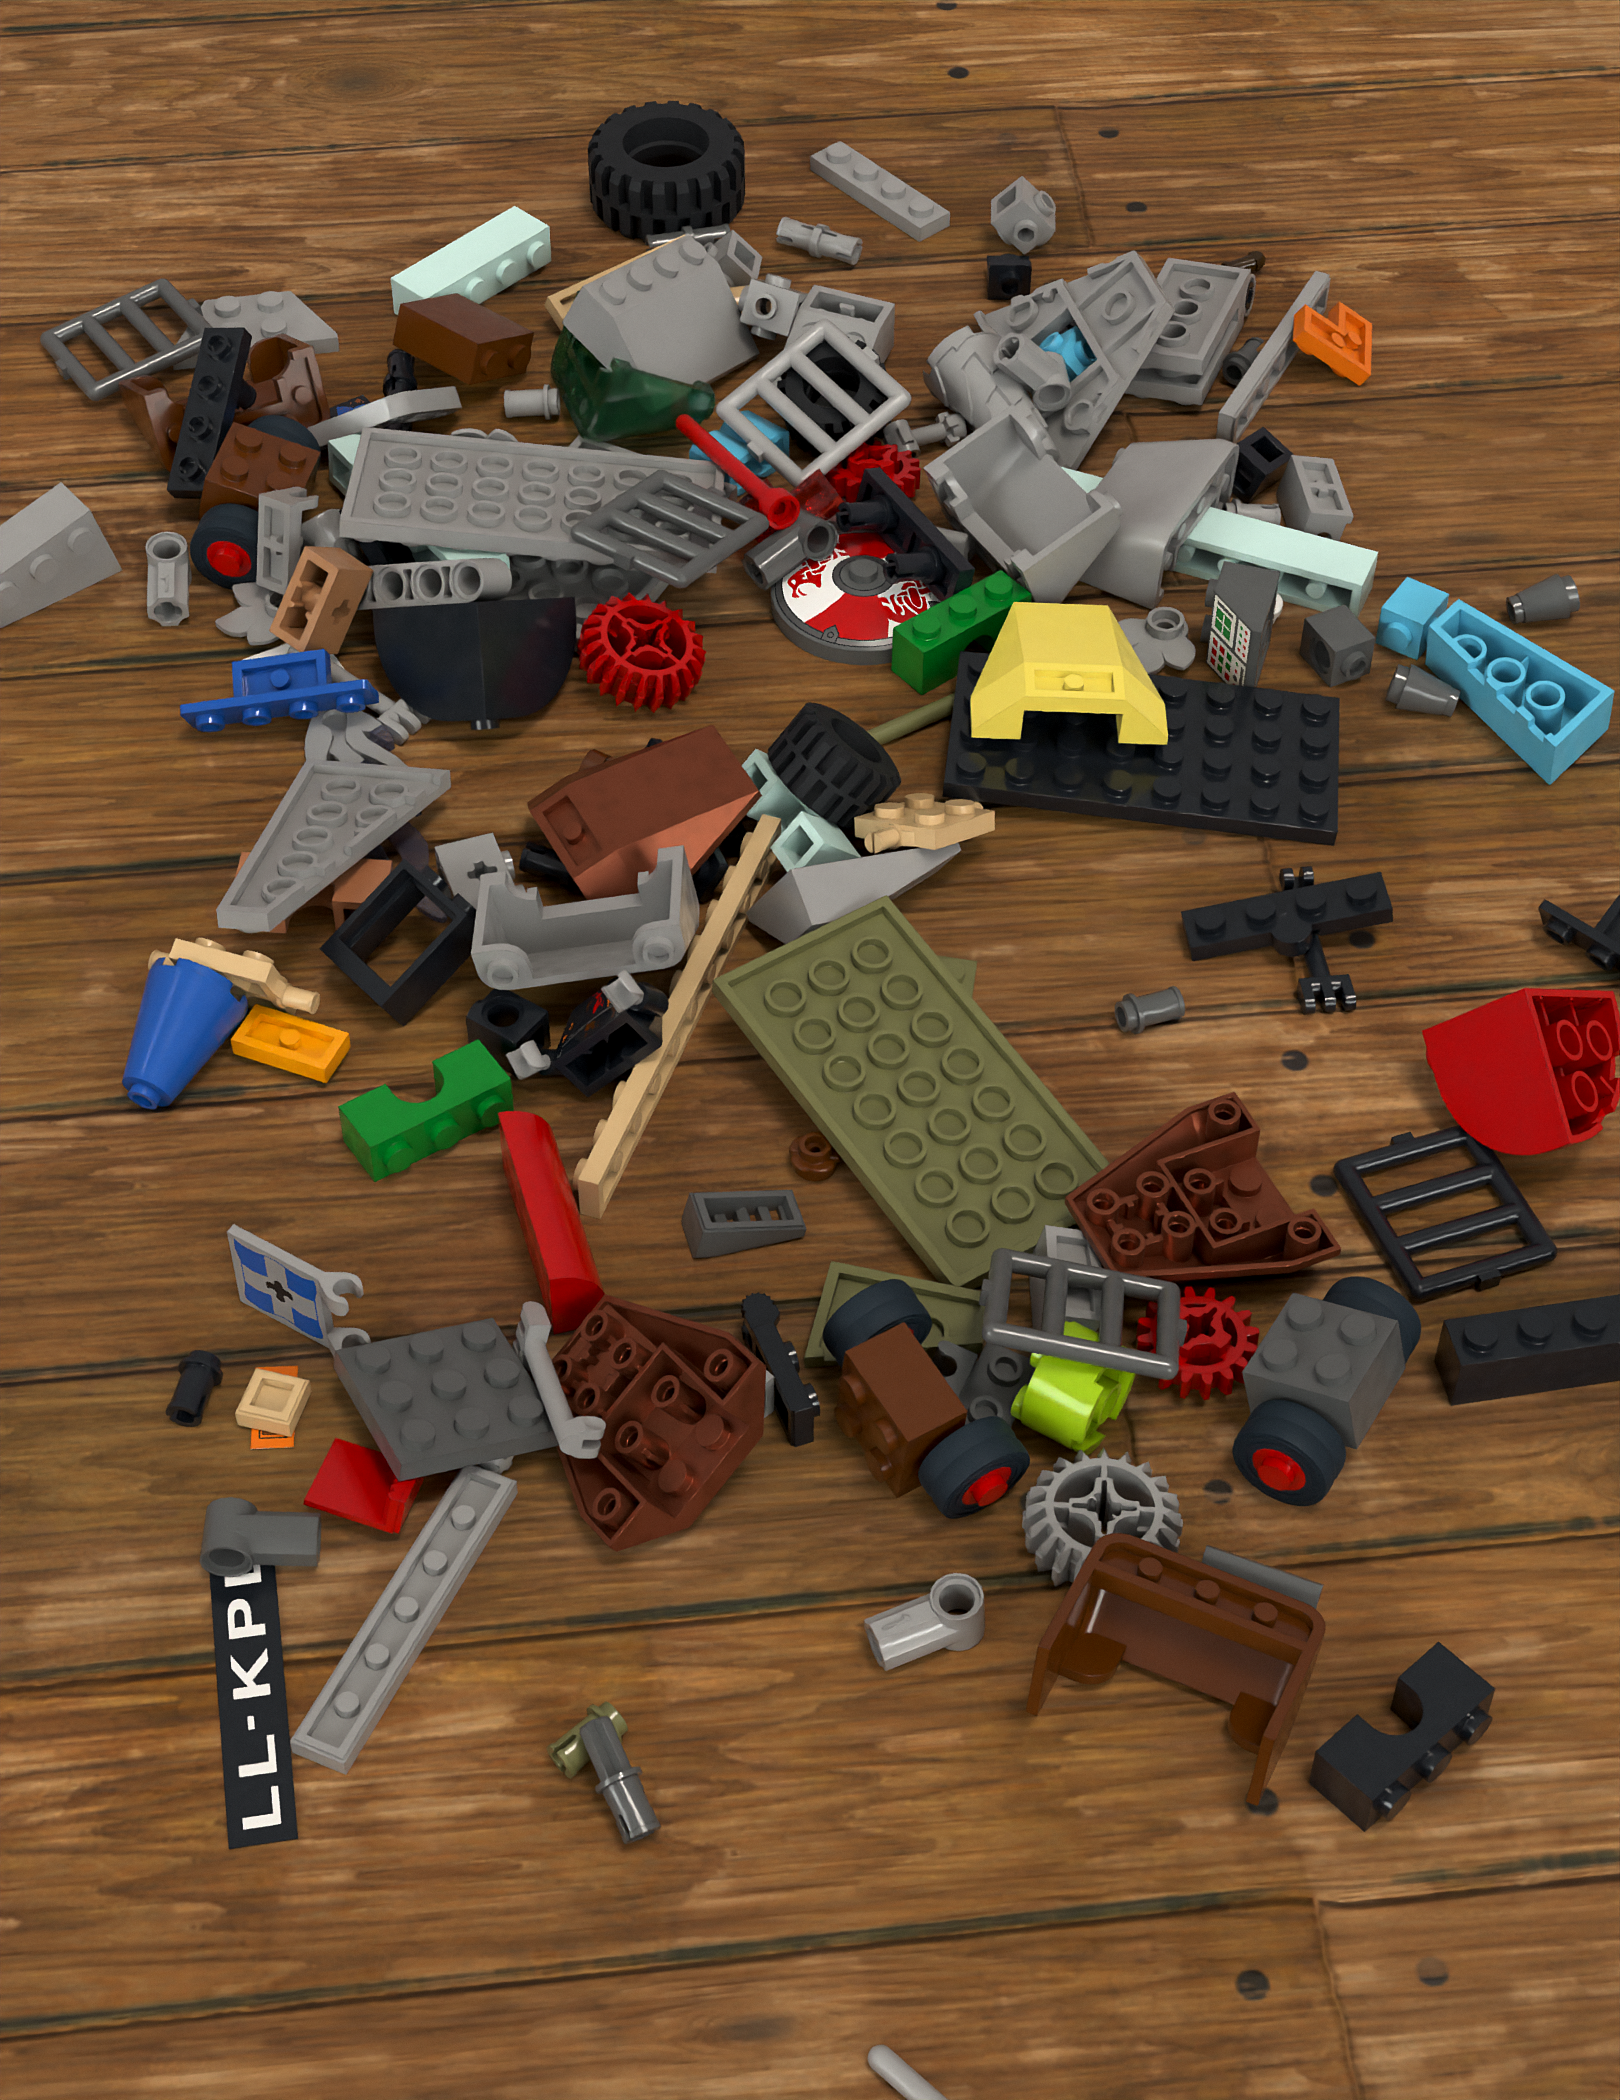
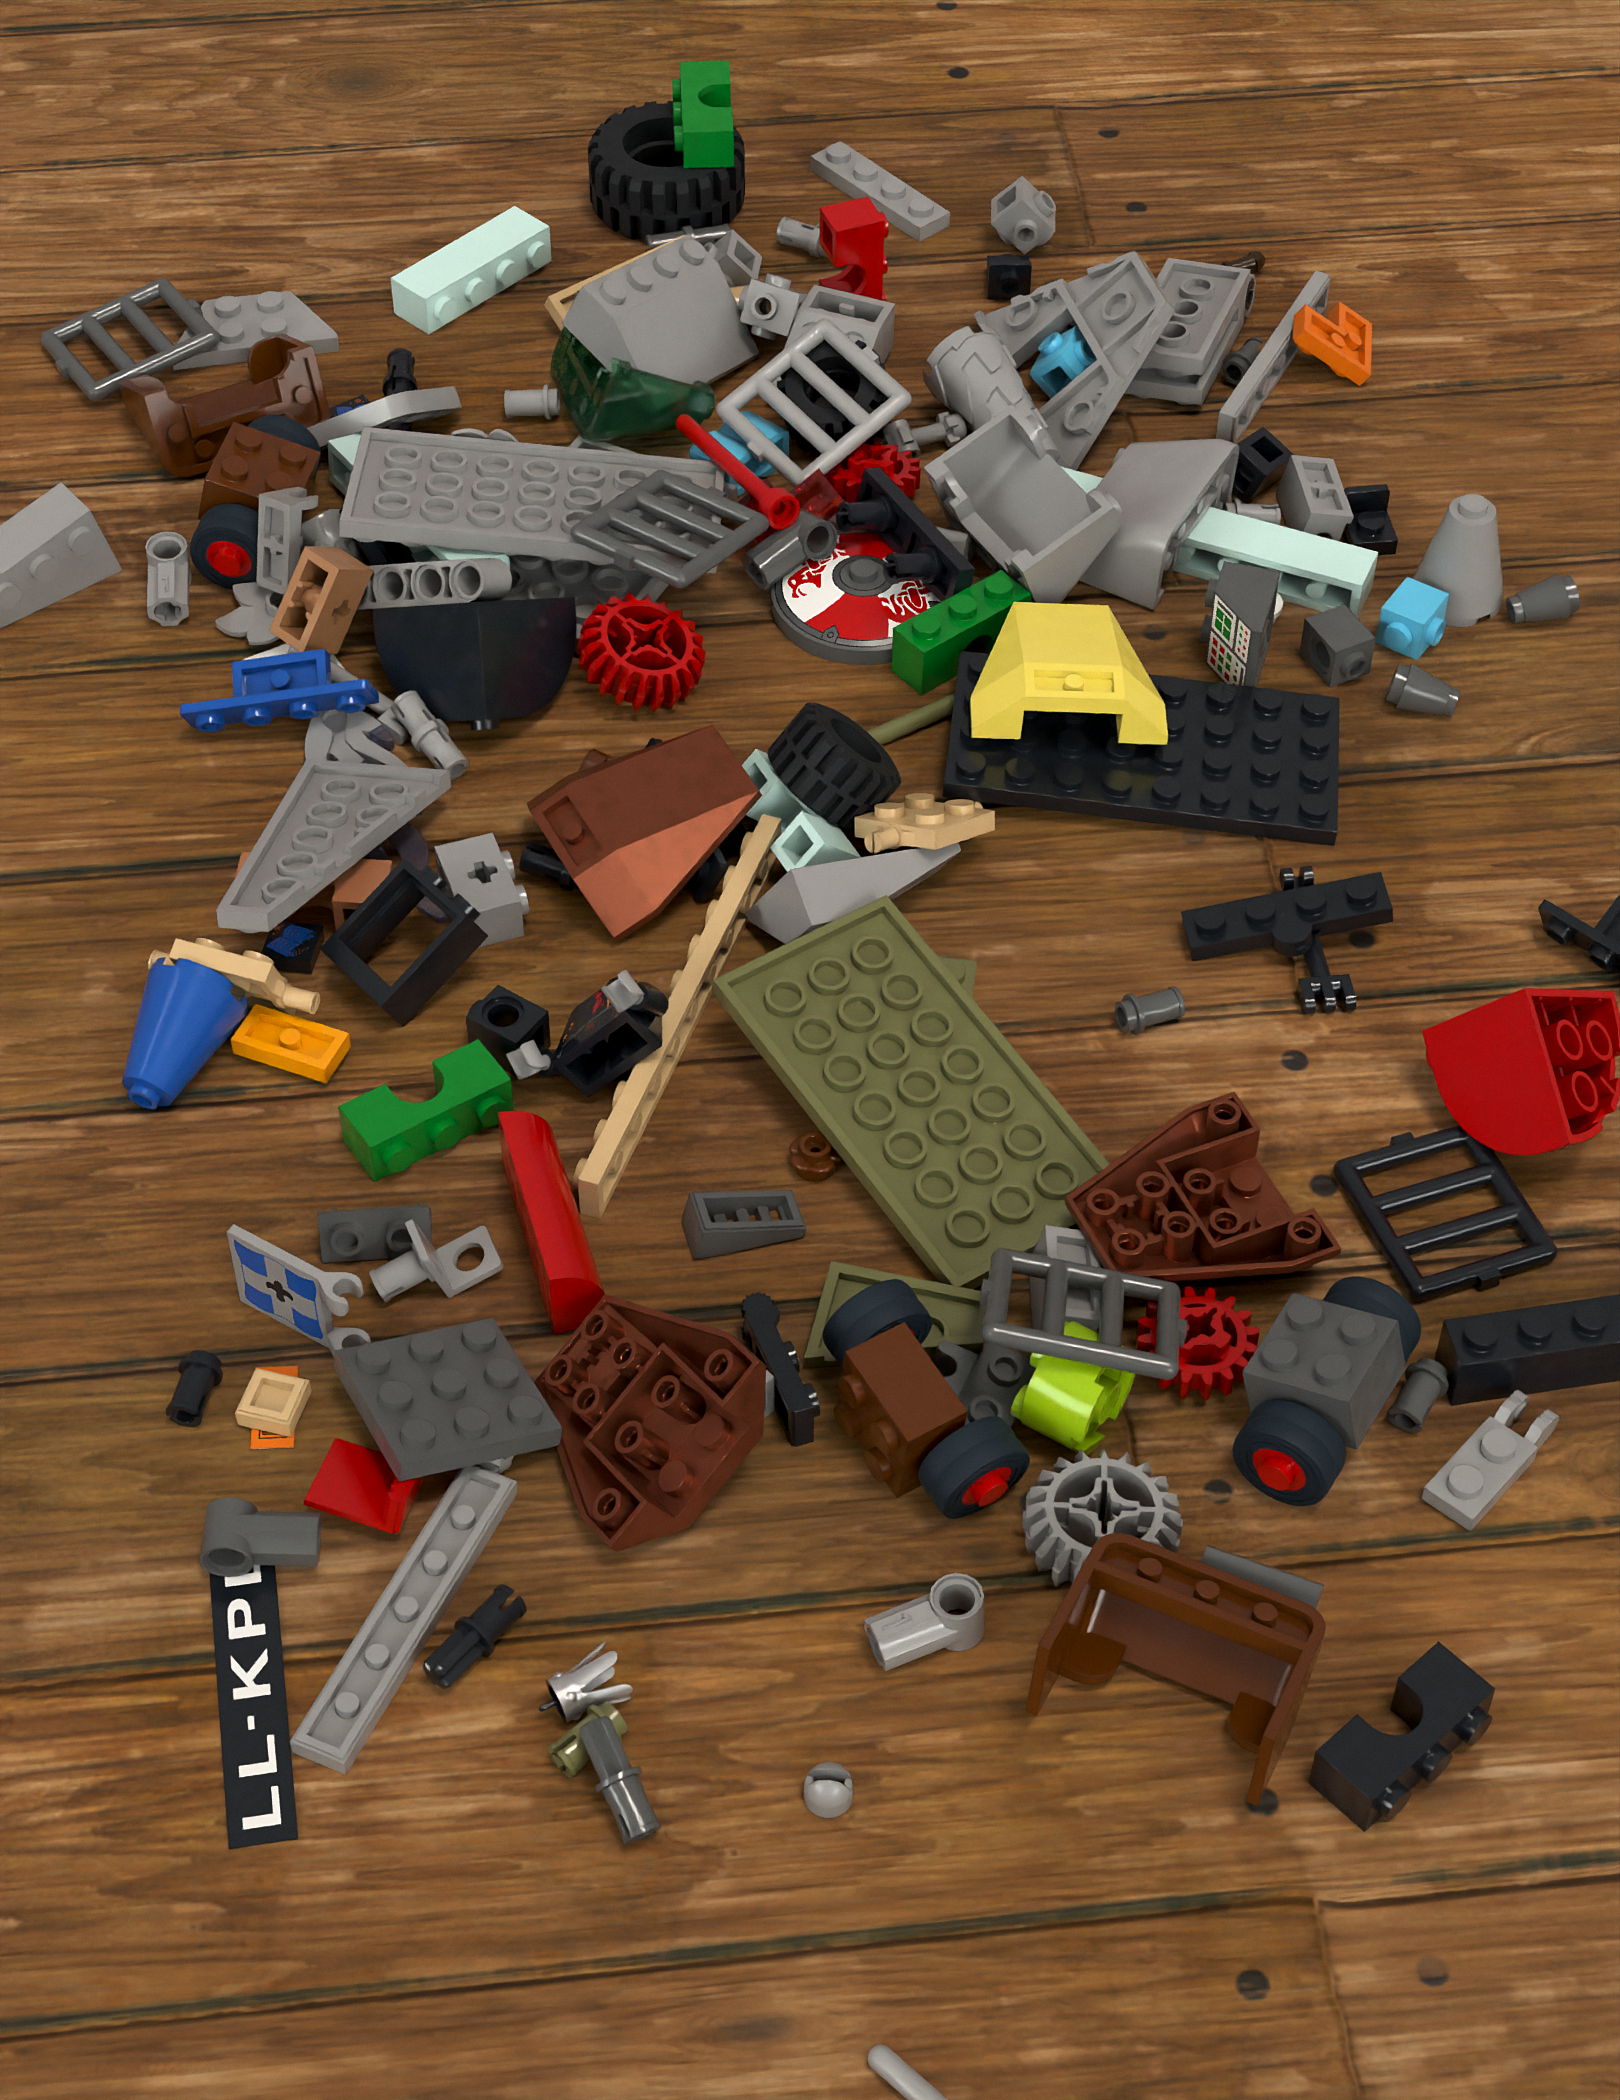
(210, 407): black plate -> none
(294, 946): none -> black tile
(370, 1232): none -> dark grey hinge
(429, 734): none -> light grey pin
(436, 1265): none -> light grey bracket
(463, 338): reddish brown brick -> none
(473, 1638): none -> black axle
(534, 945): light grey windscreen -> none
(573, 1691): none -> flat silver piece
(574, 1435): light grey hinge -> none
(703, 114): none -> green arch
(824, 1794): none -> light grey hinge
(854, 236): none -> red arch
(1038, 371): light grey piece -> none
(1160, 639): light grey plate -> none
(1371, 523): none -> black bracket
(1424, 1384): none -> dark grey pin
(1466, 561): none -> light grey cone
(1488, 1463): none -> light grey hinge
(1519, 689): medium azure wedge -> none

